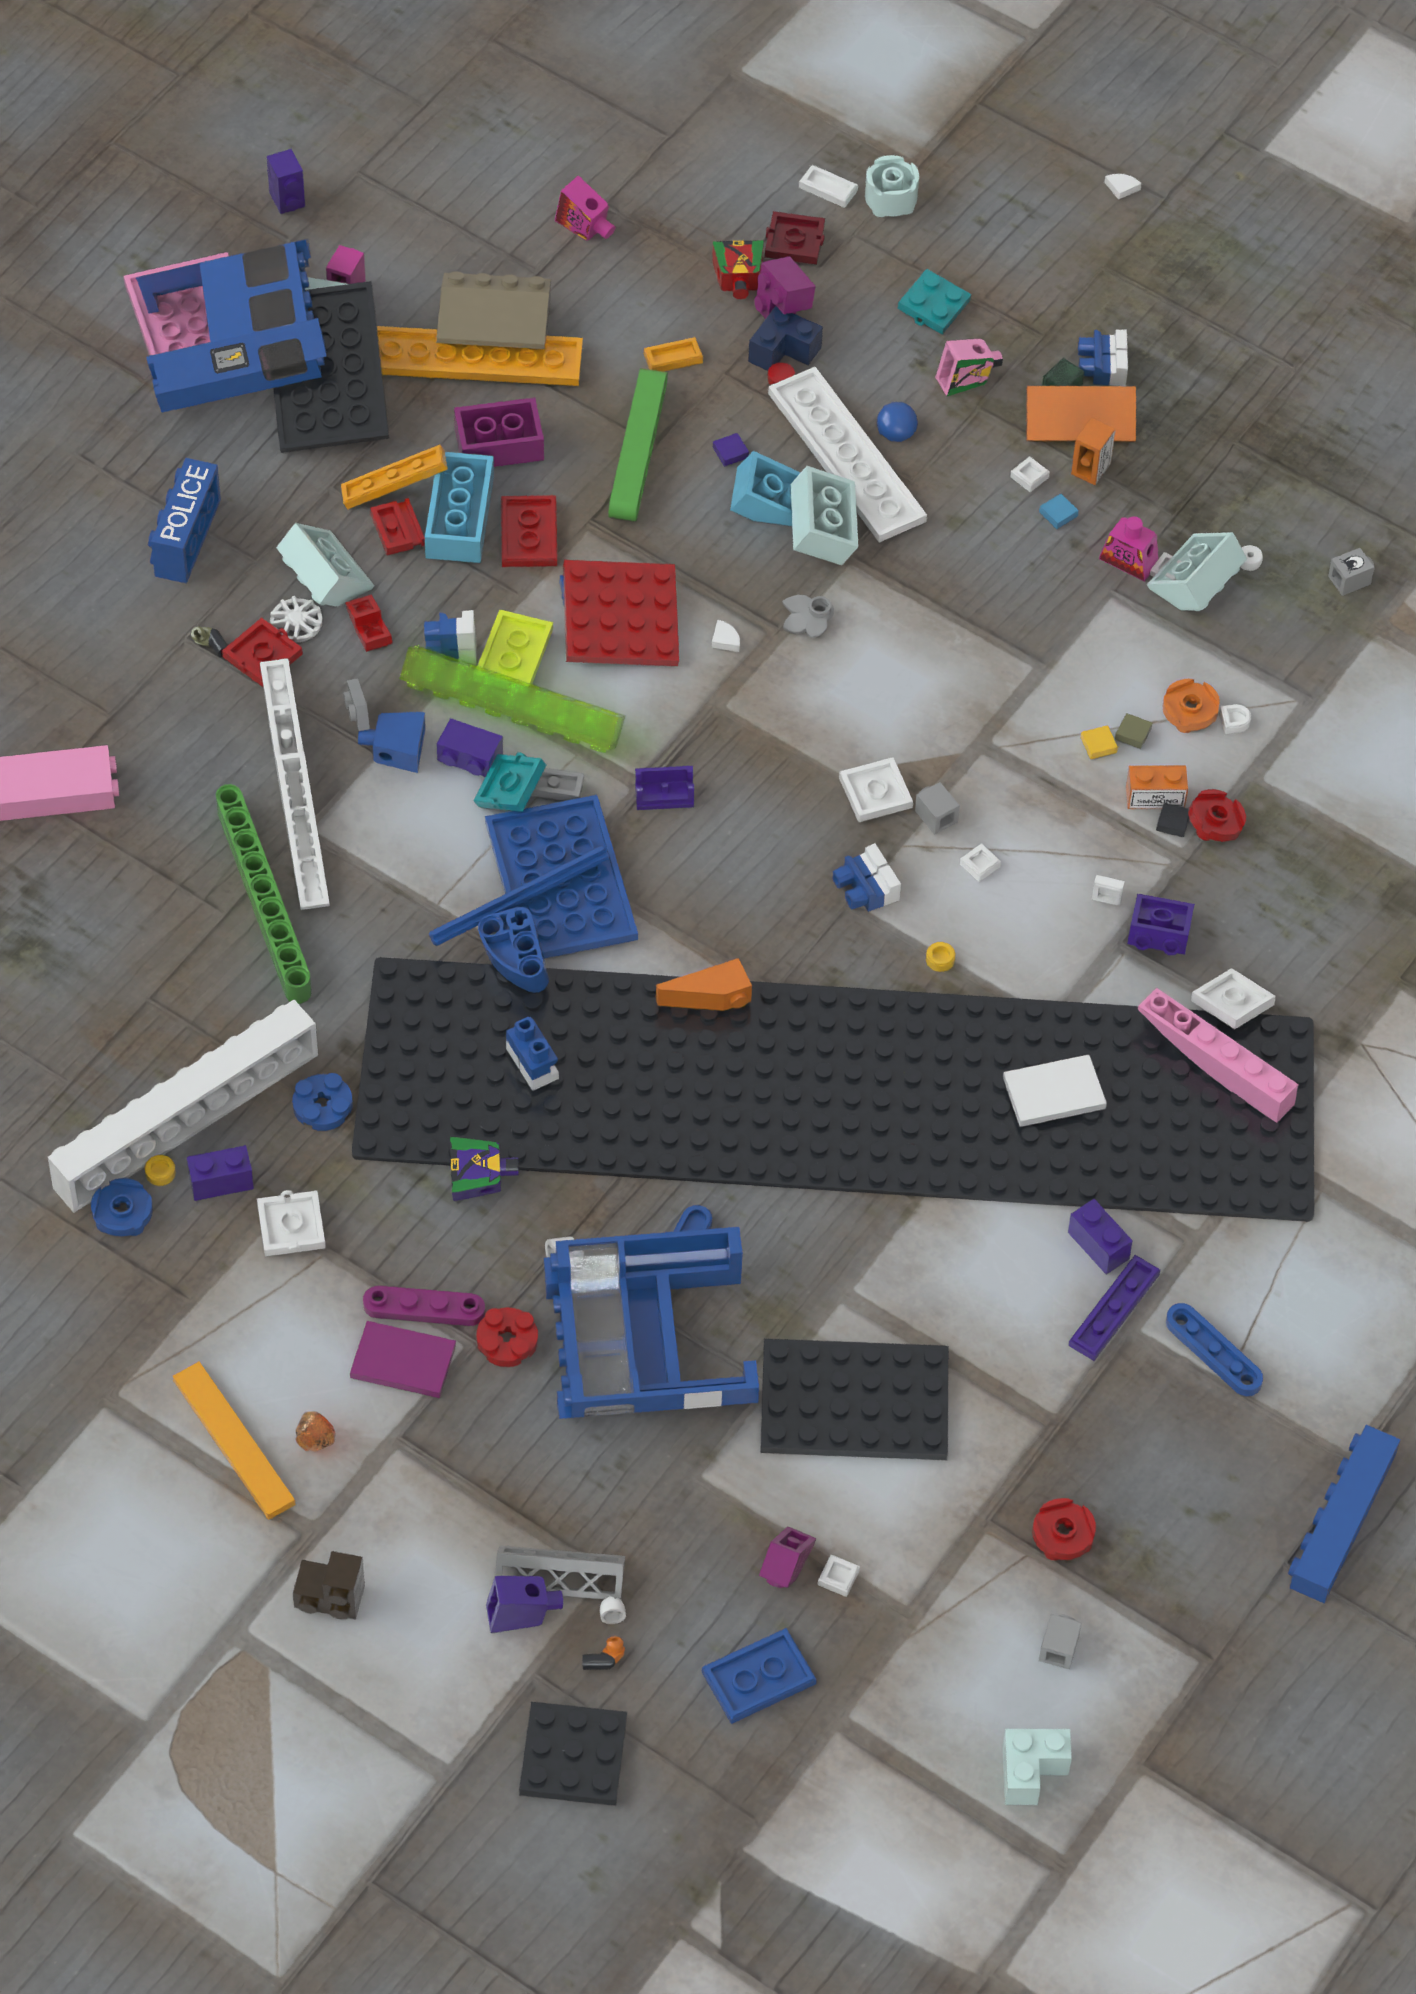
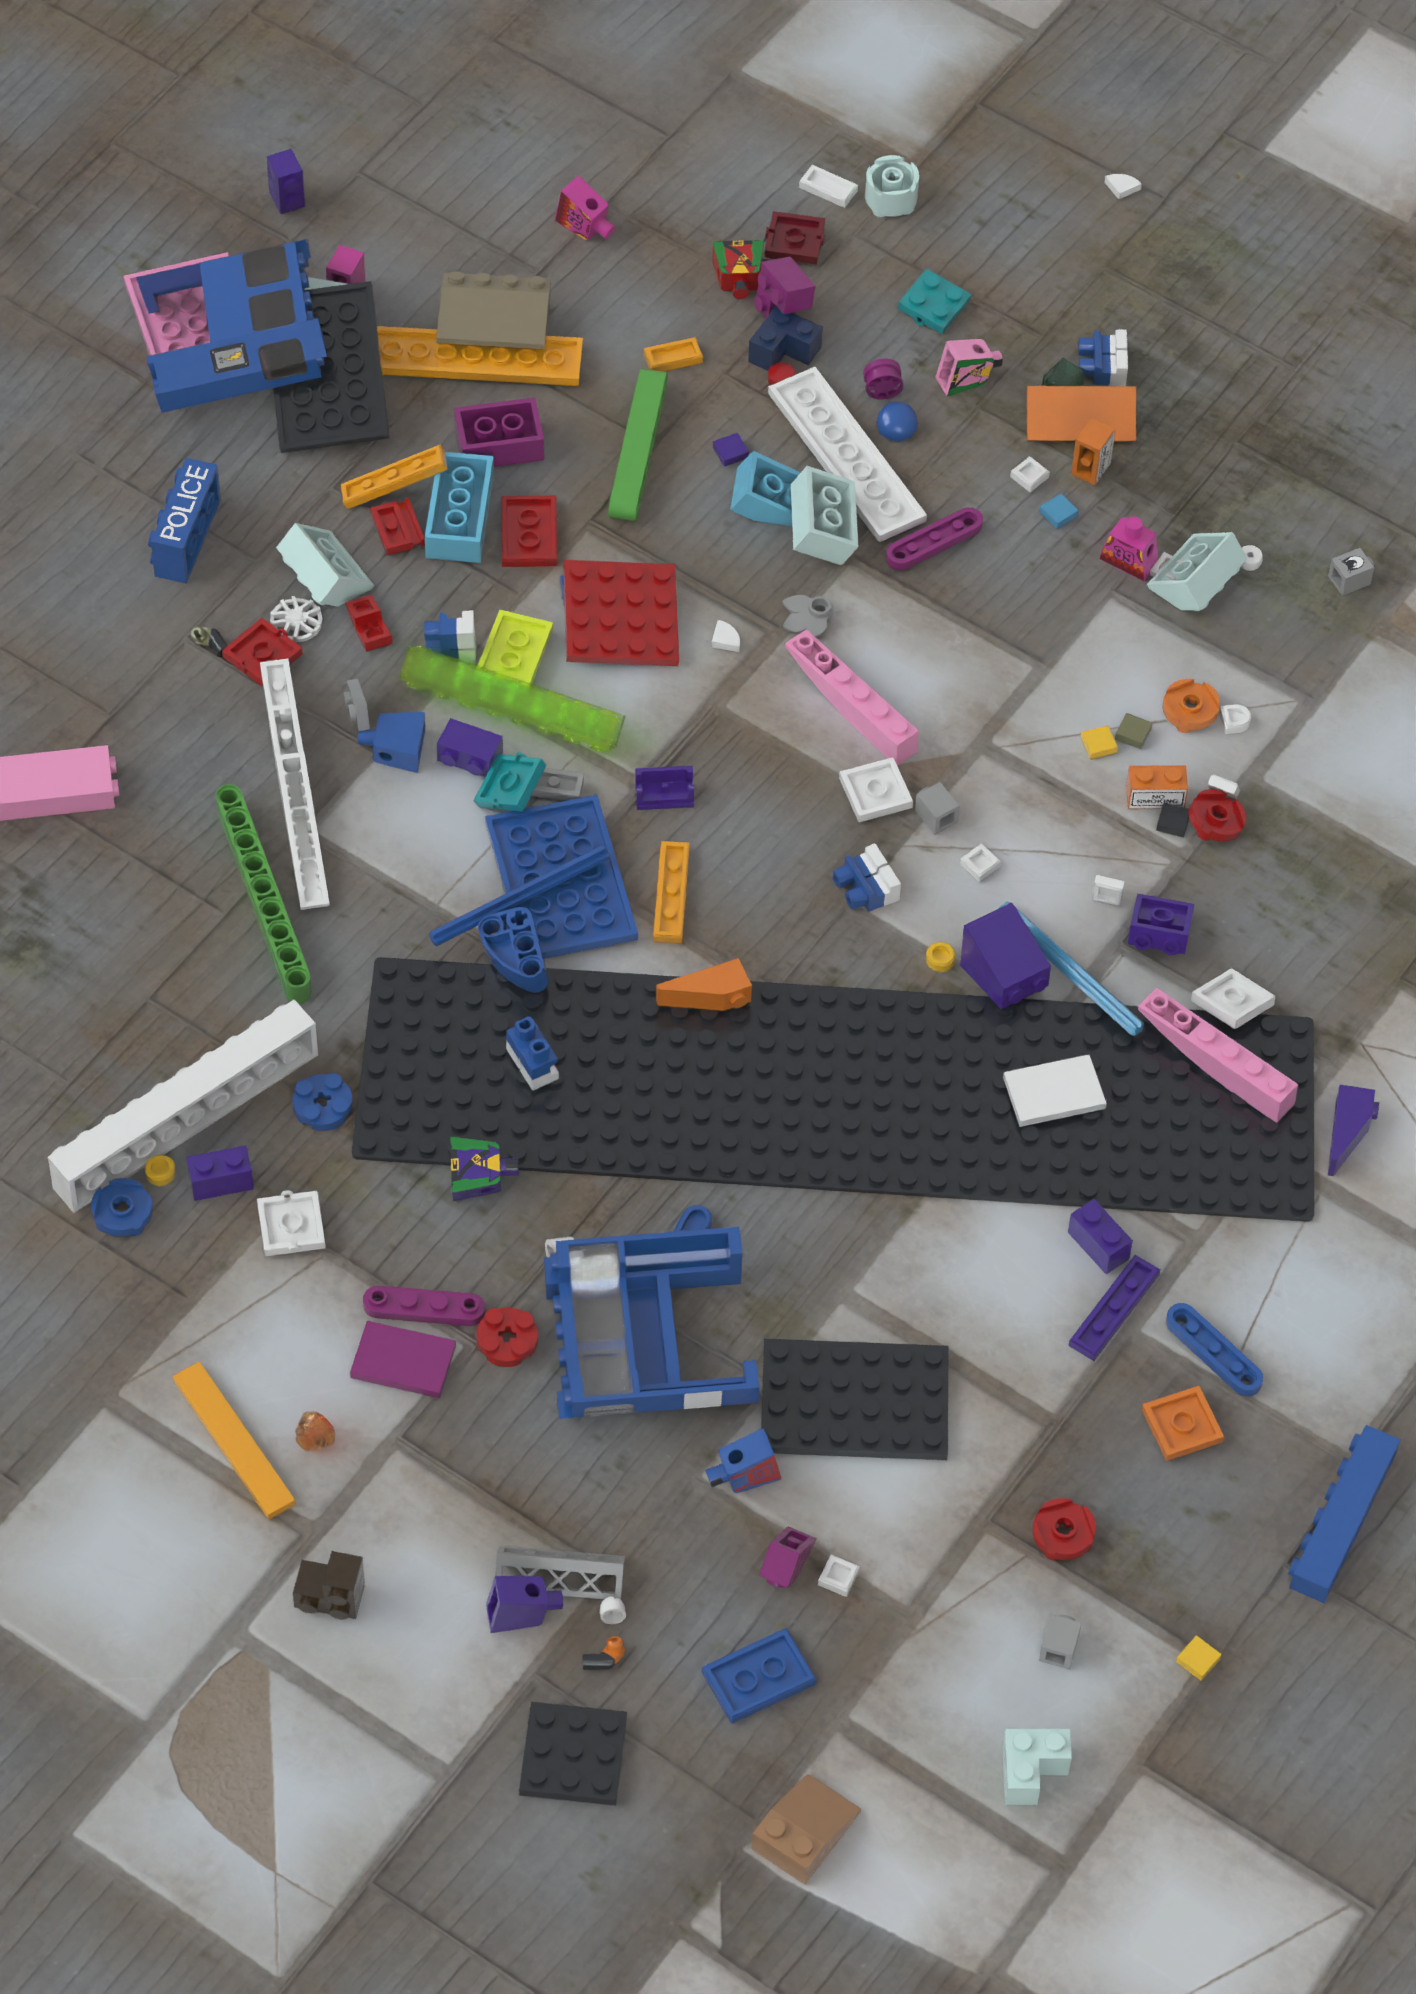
(671, 892): none -> light orange tile
(746, 1463): none -> blue torso
(803, 1828): none -> medium nougat slope
(855, 698): none -> bright pink slope
(883, 378): none -> magenta wheel
(934, 538): none -> magenta plate
(1004, 957): none -> dark purple slope
(1084, 980): none -> dark azure axle
(1182, 1423): none -> orange plate
(1198, 1658): none -> yellow tile
(1224, 785): none -> white tile
(1351, 1122): none -> dark purple slope

